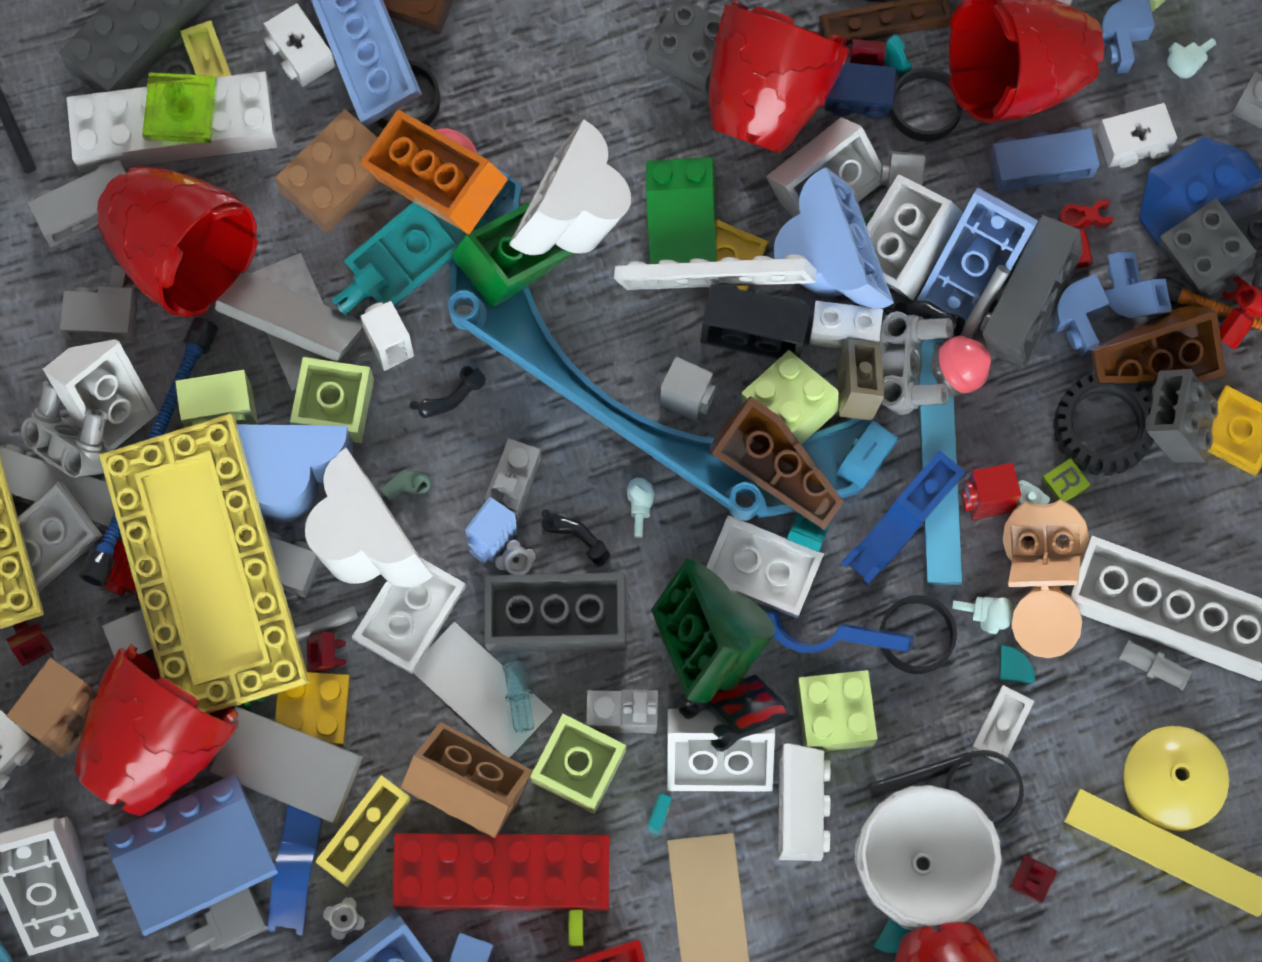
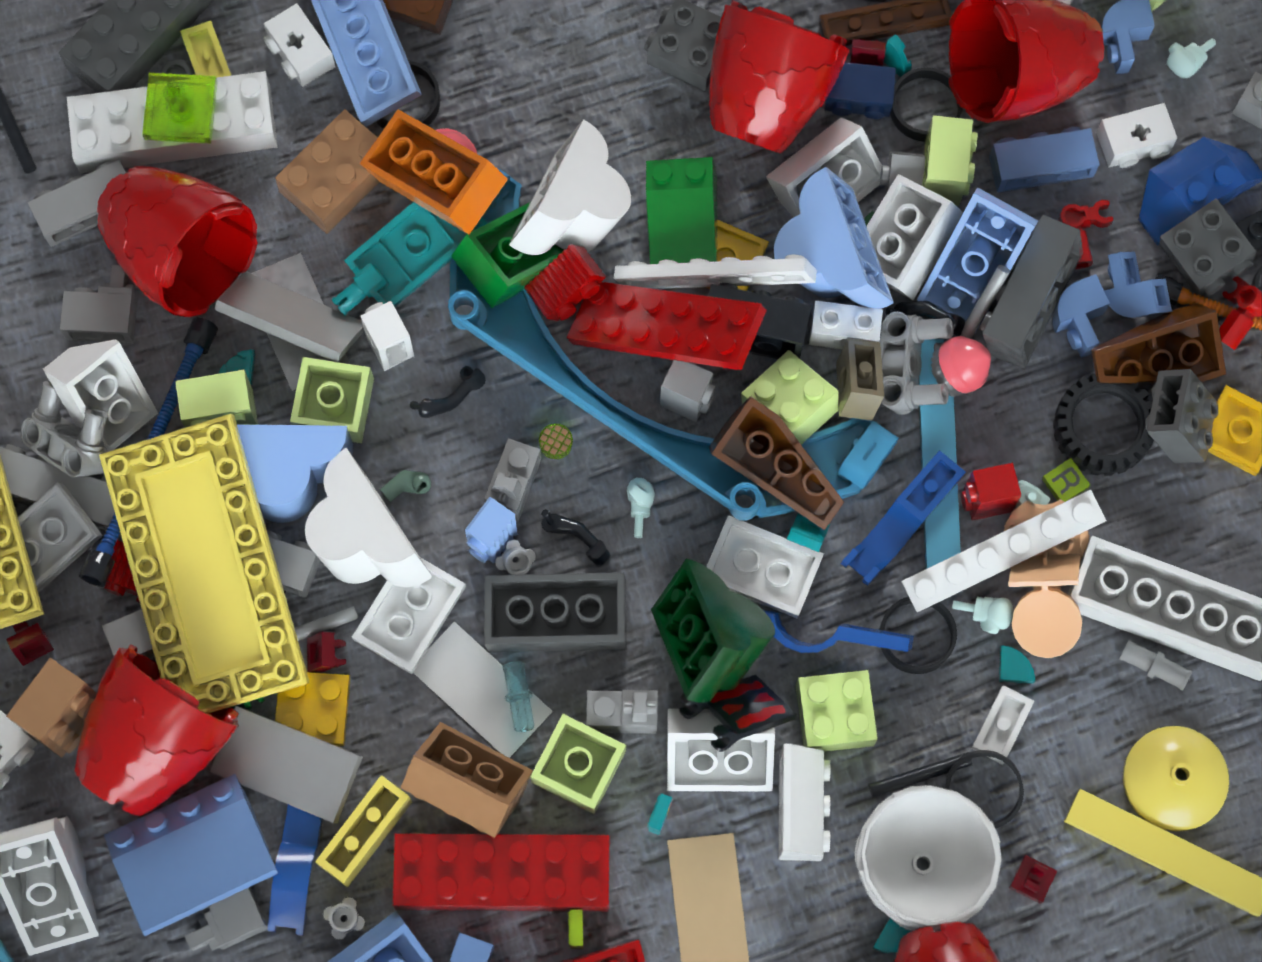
(242, 361): none -> teal tile
(555, 441): none -> tile
(565, 283): none -> red brick
(668, 325): none -> red plate
(949, 157): none -> yellowish green brick
(1003, 551): none -> white plate

